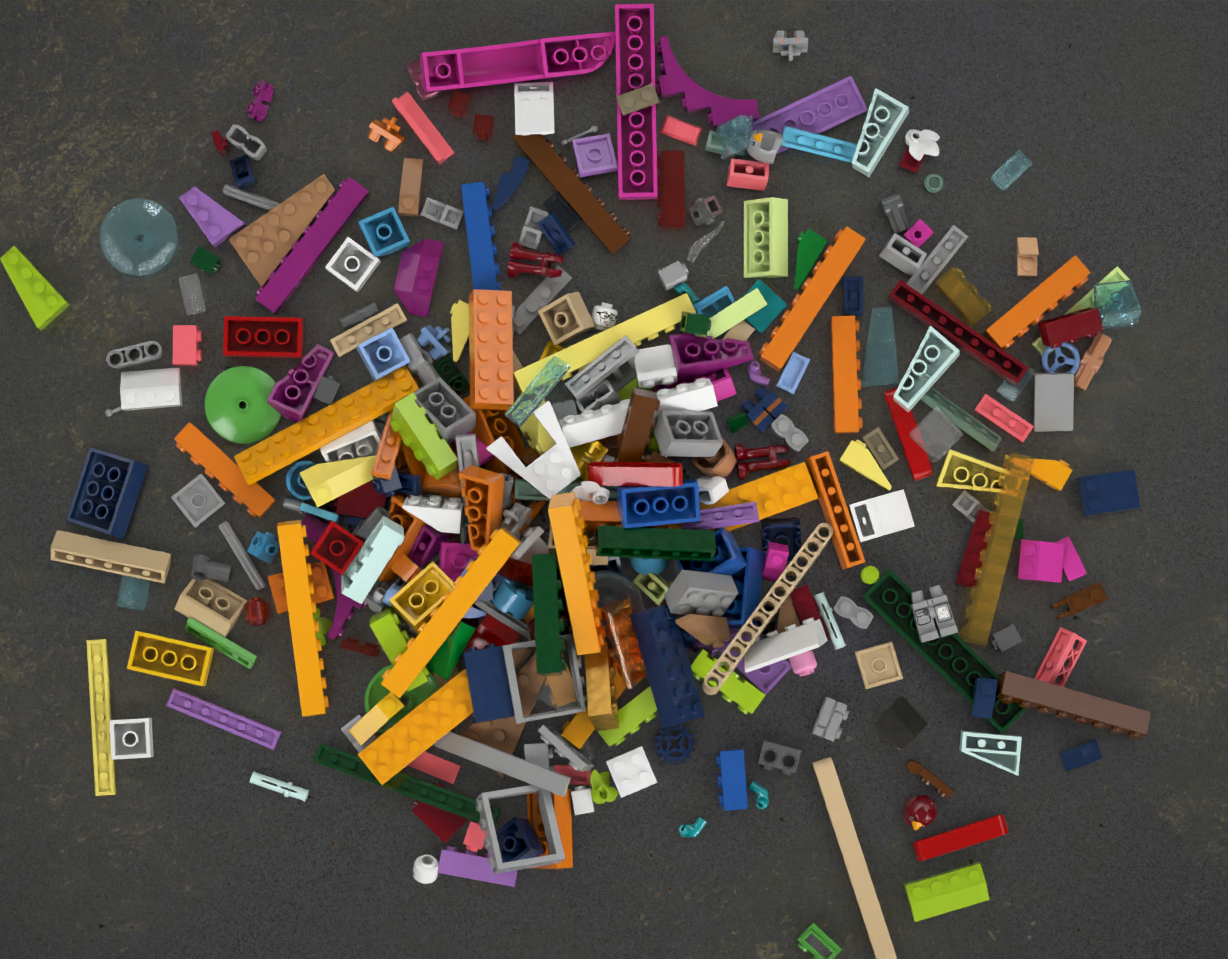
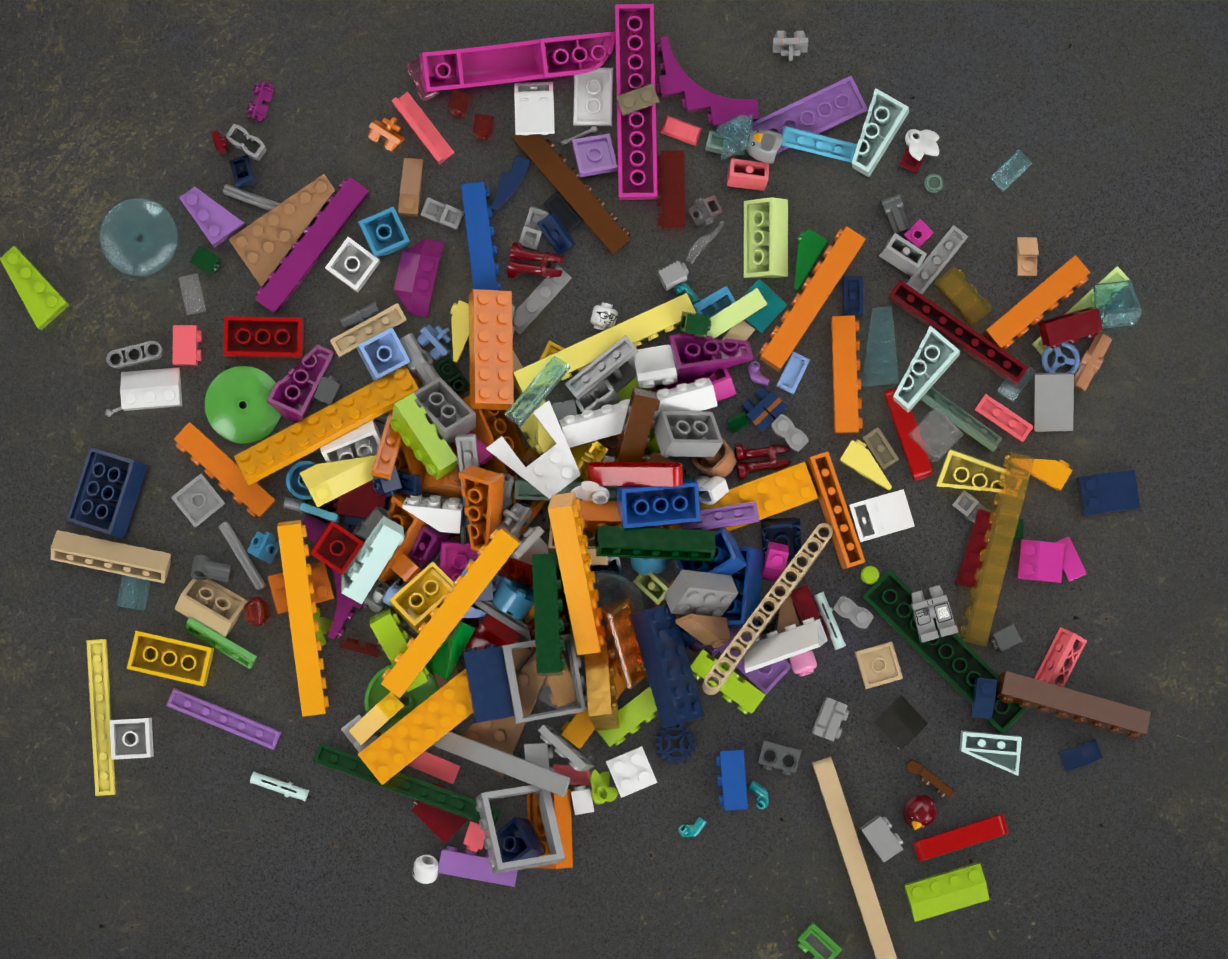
(566, 318): tan brick -> none
(593, 98): none -> white tile
(881, 838): none -> light grey brick
(1082, 600): reddish brown hinge -> none

